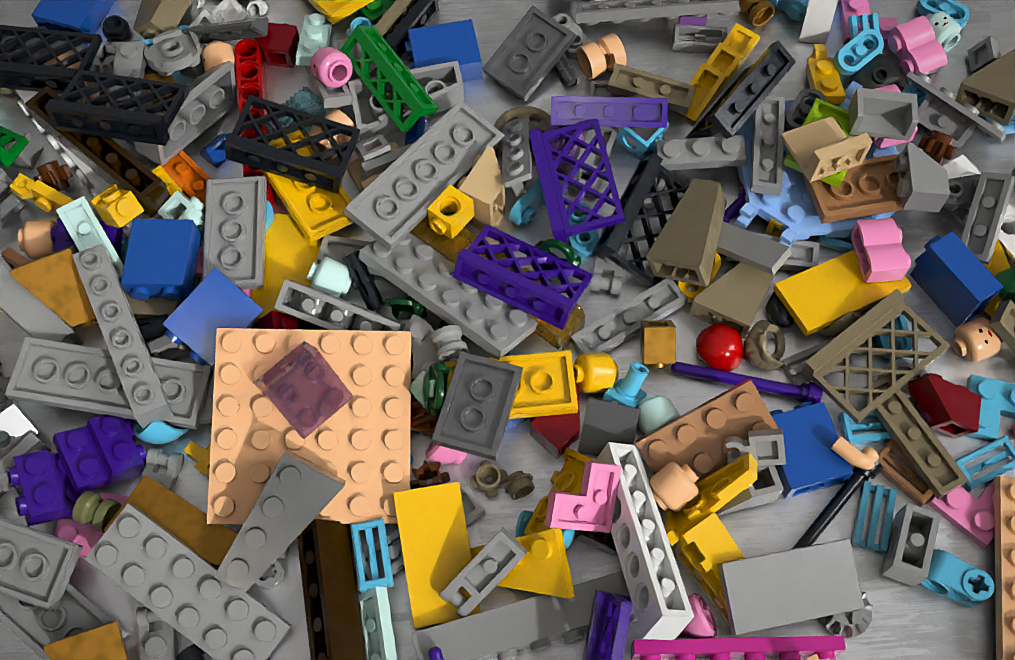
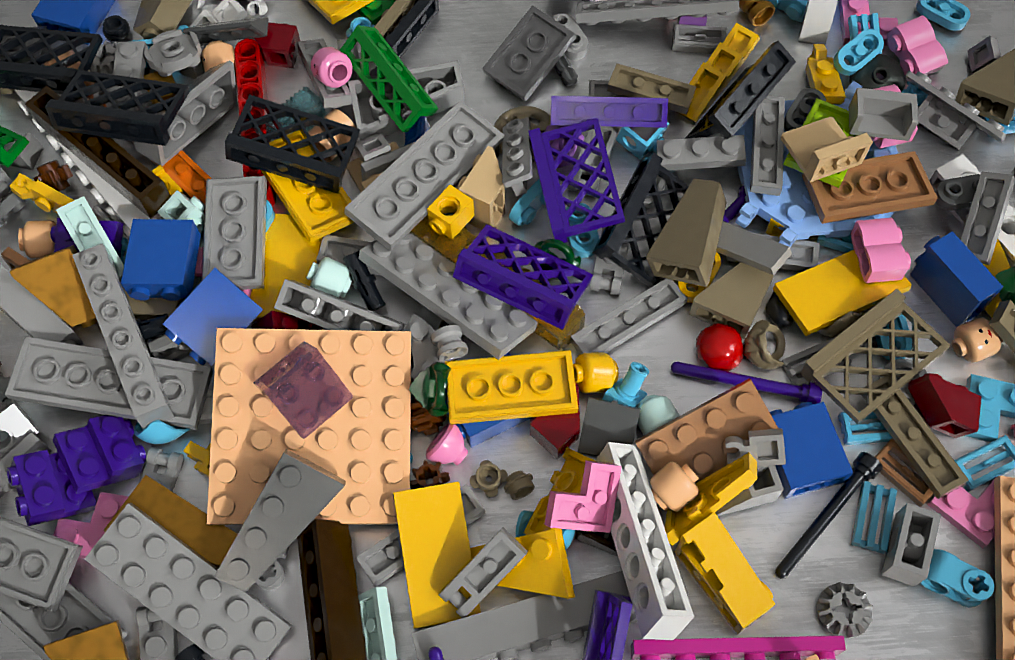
(94, 510): olive wheel -> none
(116, 206): yellow brick -> none
(215, 151): blue slope -> none
(314, 36): light aqua plate -> none
(376, 581): medium azure tile -> none
(405, 308): dark green piece -> none
(446, 44): blue brick -> none
(477, 406): flat silver plate -> none
(599, 57): light nougat wheel -> none
(658, 343): pearl gold brick -> none
(703, 623): bright pink brick -> none
(790, 586): light grey tile -> none
(862, 459): light nougat arm -> none
(922, 180): light grey slope -> none
(937, 146): reddish brown gear -> none
(945, 29): light aqua head -> none

